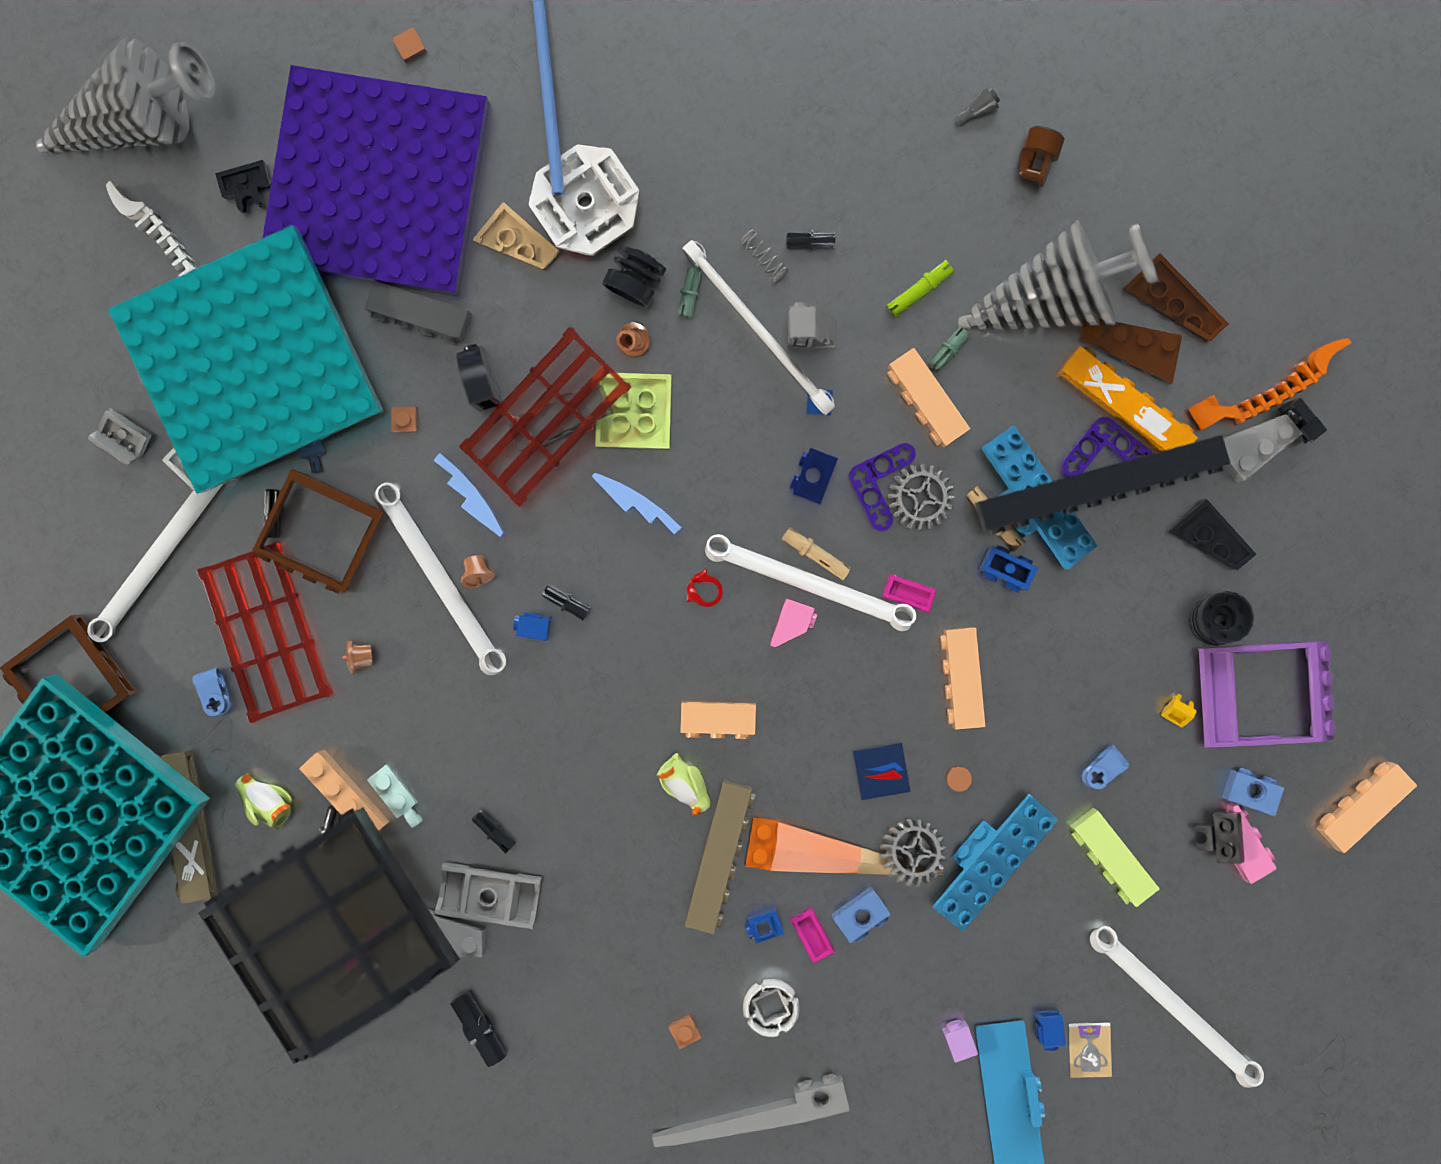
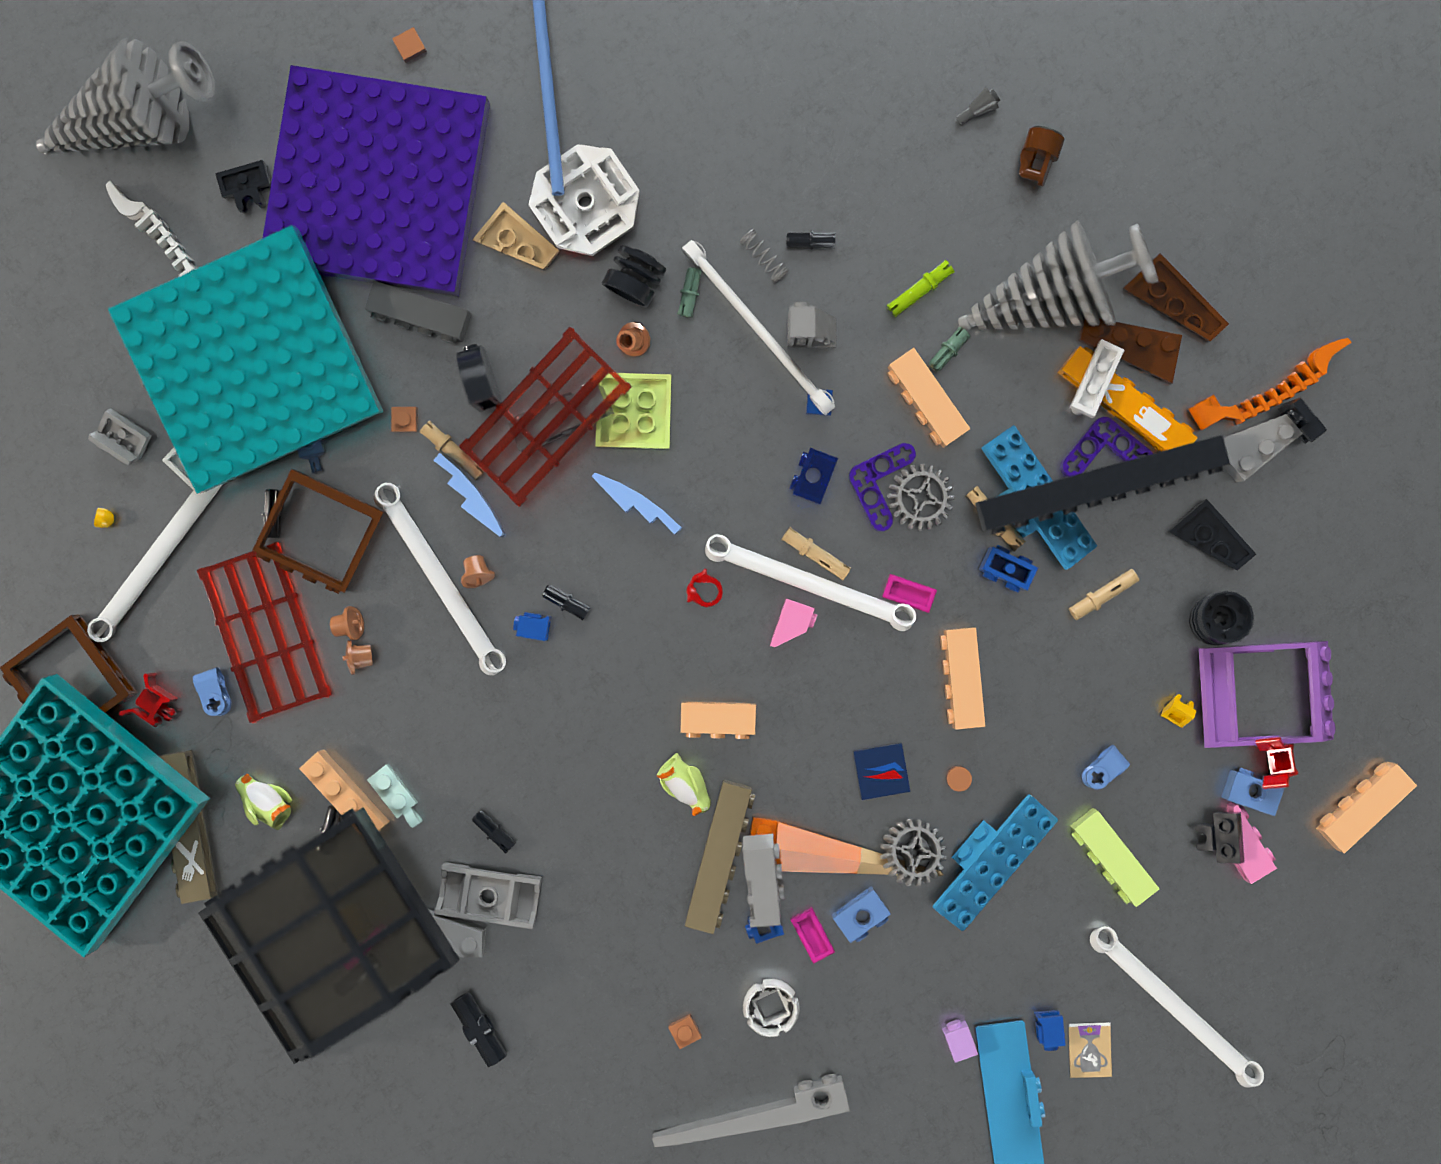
(103, 518): none -> yellow hinge
(153, 703): none -> red piece
(348, 624): none -> nougat piece
(451, 449): none -> tan pin
(762, 879): none -> light grey wedge
(1094, 600): none -> tan pin
(1096, 379): none -> white piece
(1280, 762): none -> red piece

